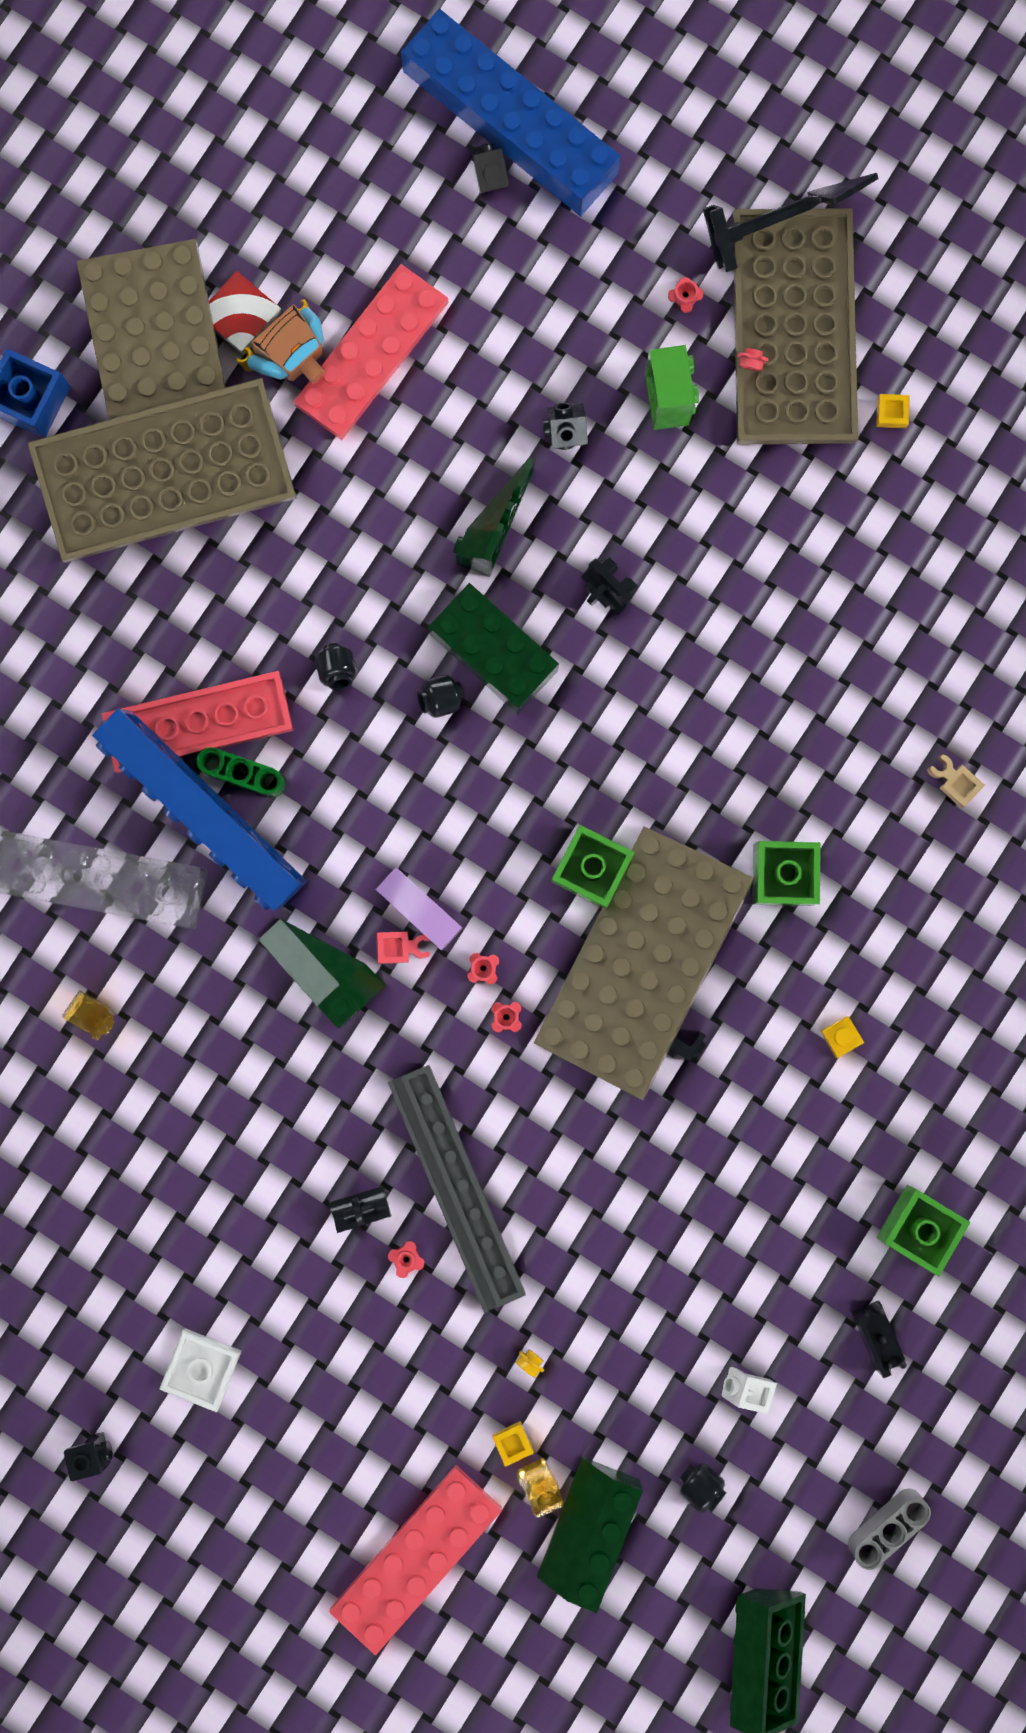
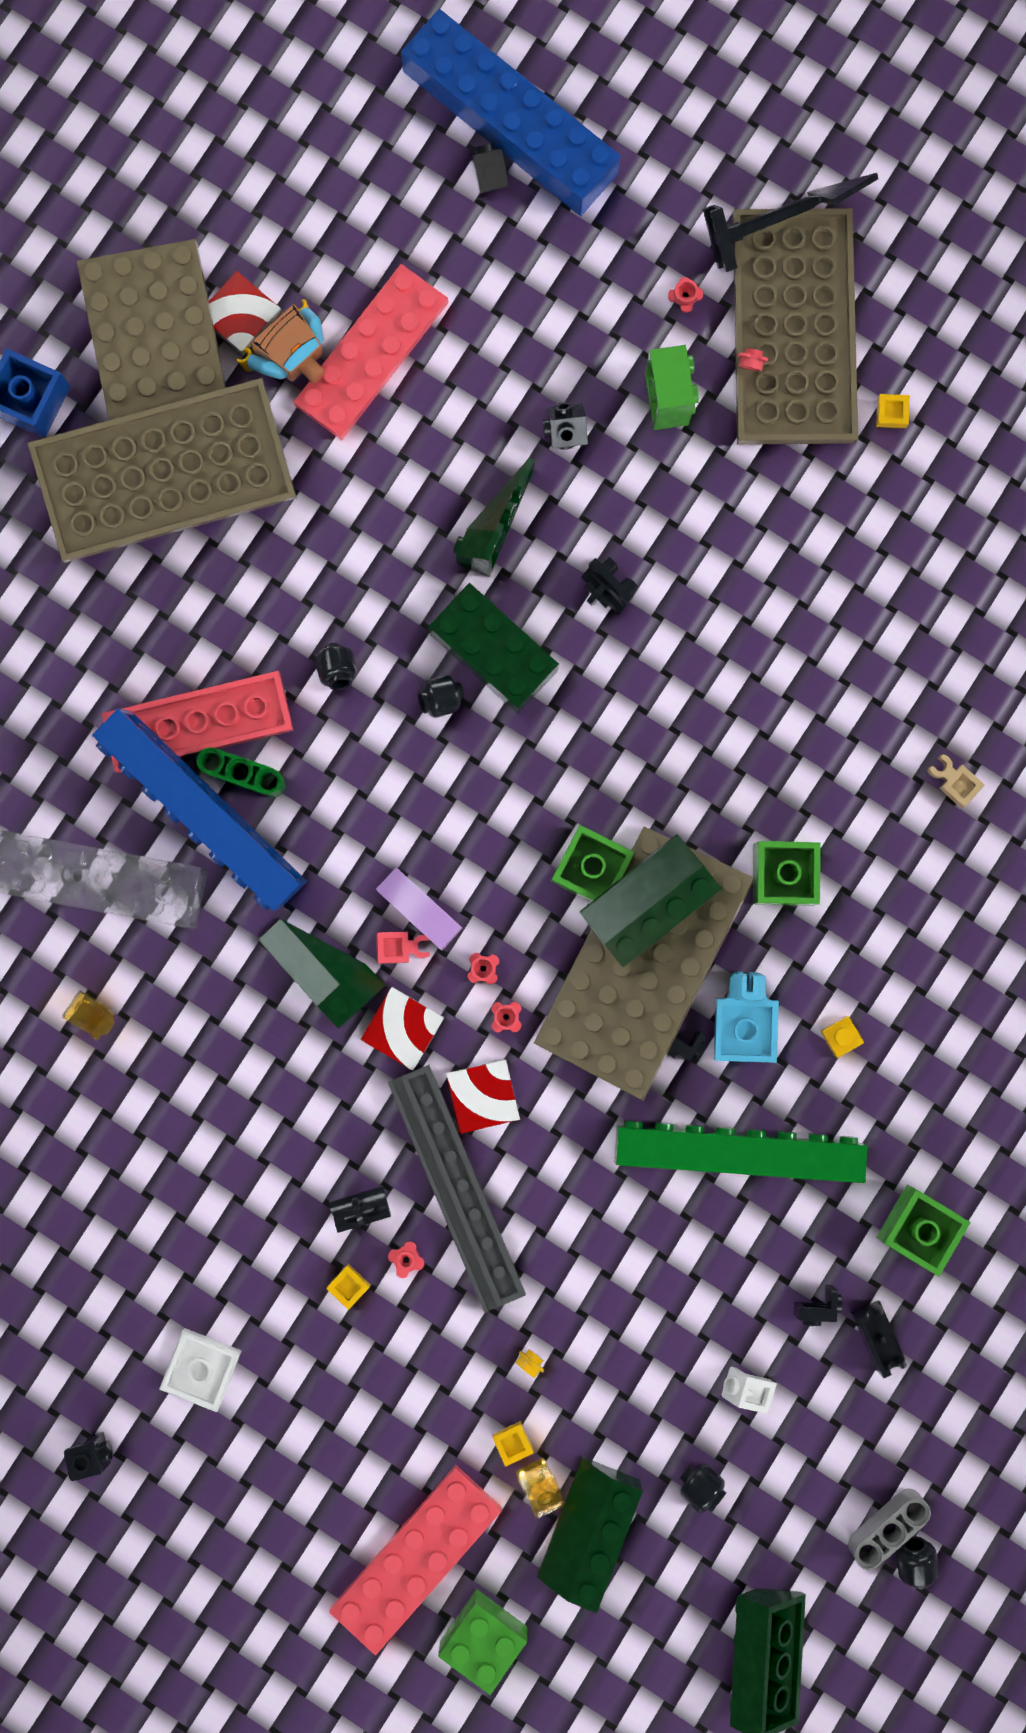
(348, 1286): none -> yellow plate
(402, 1028): none -> tile
(483, 1096): none -> tile
(483, 1642): none -> bright green brick
(650, 900): none -> dark green slope
(740, 1153): none -> green brick
(746, 1021): none -> medium azure plate
(815, 1313): none -> black bracket
(917, 1563): none -> black head

